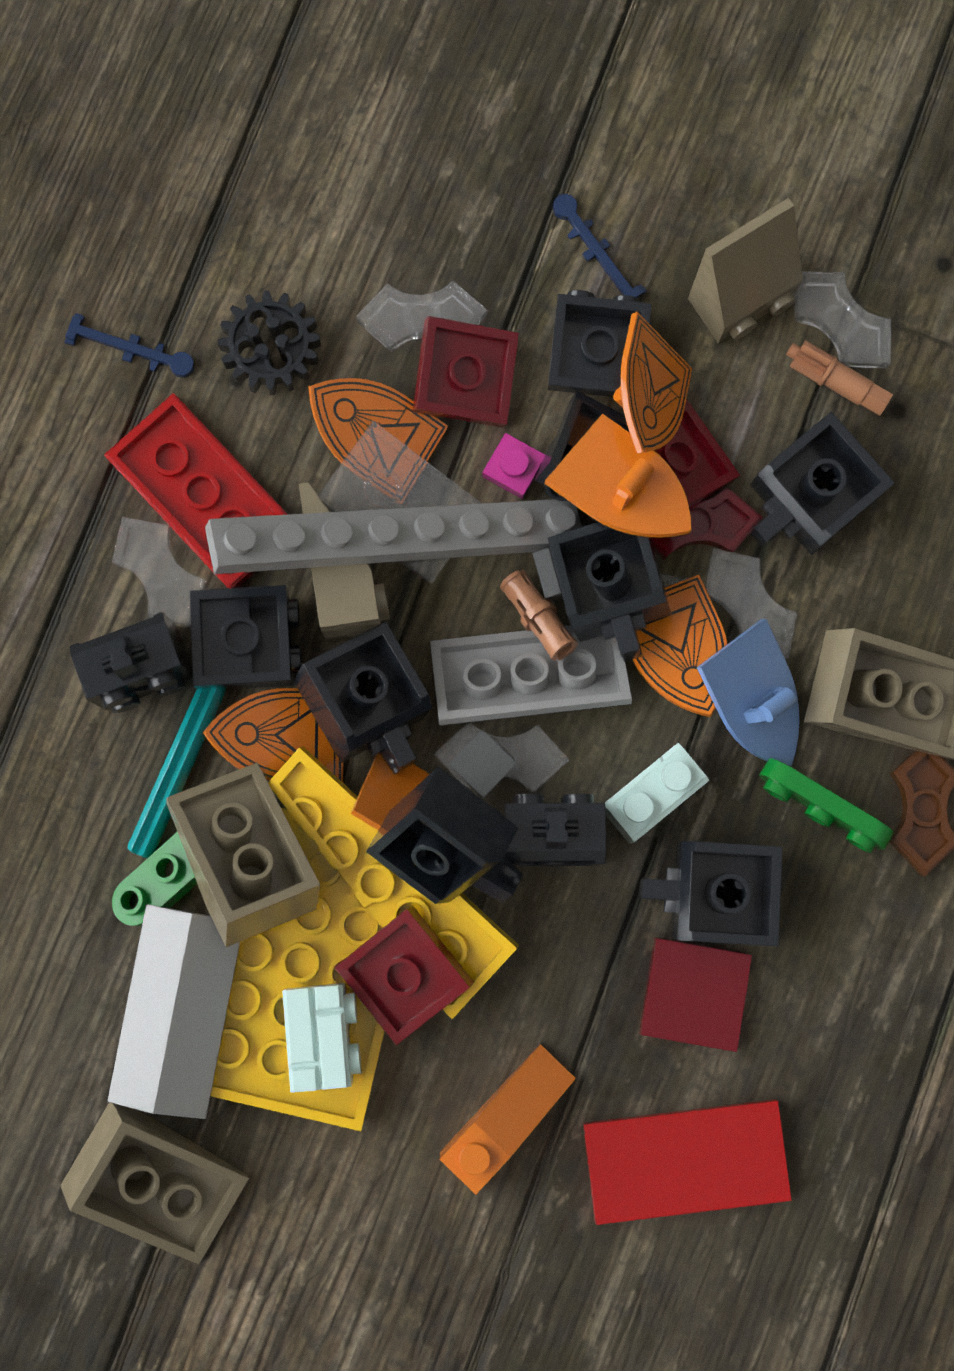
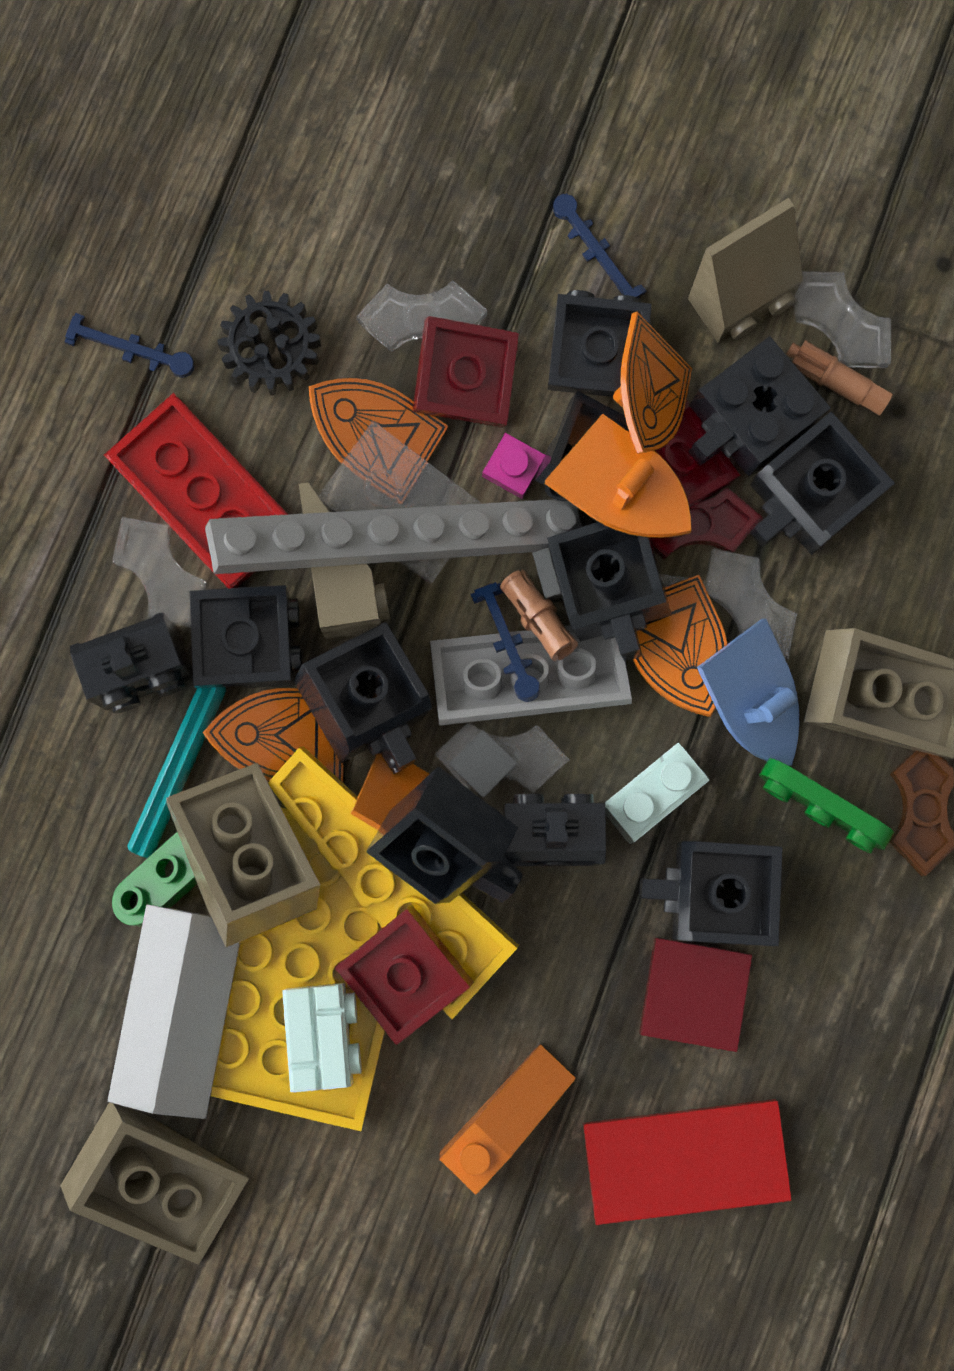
(526, 686): none -> dark blue piece
(733, 423): none -> black hinge

